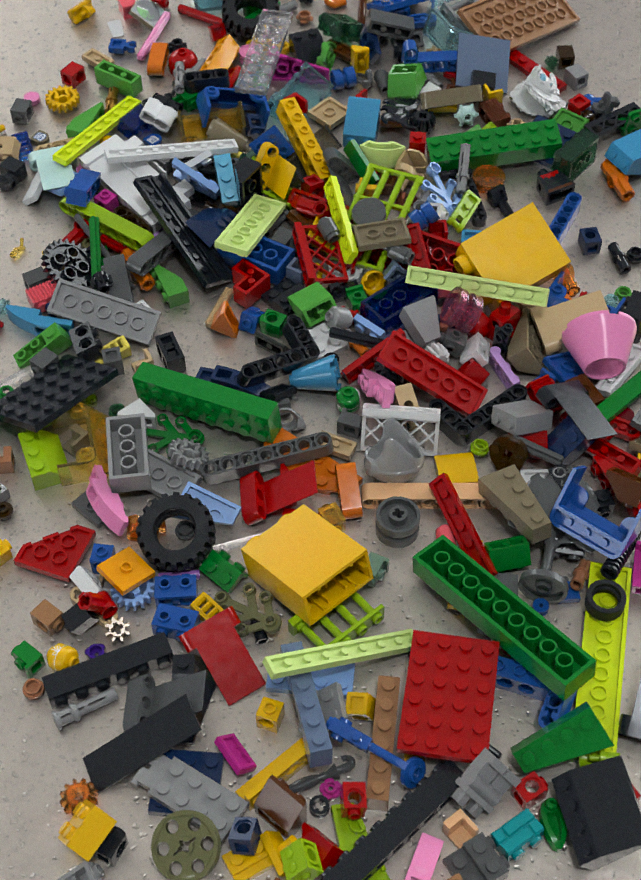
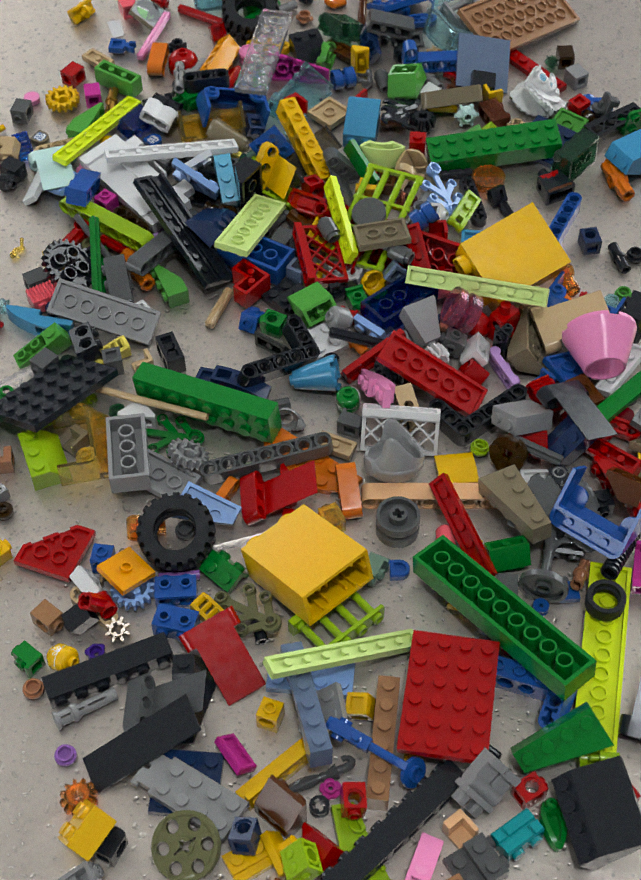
(65, 755): none -> medium lavender plate
(84, 507): dark grey plate -> none
(92, 94): none -> dark pink brick
(101, 281): black gear -> none
(105, 503): bright pink slope -> none
(153, 403): none -> tan piece
(225, 321): orange slope -> none
(229, 488): none -> orange beam
(278, 392): black tile -> none
(398, 570): none -> blue tile
(462, 175): light grey pin -> none

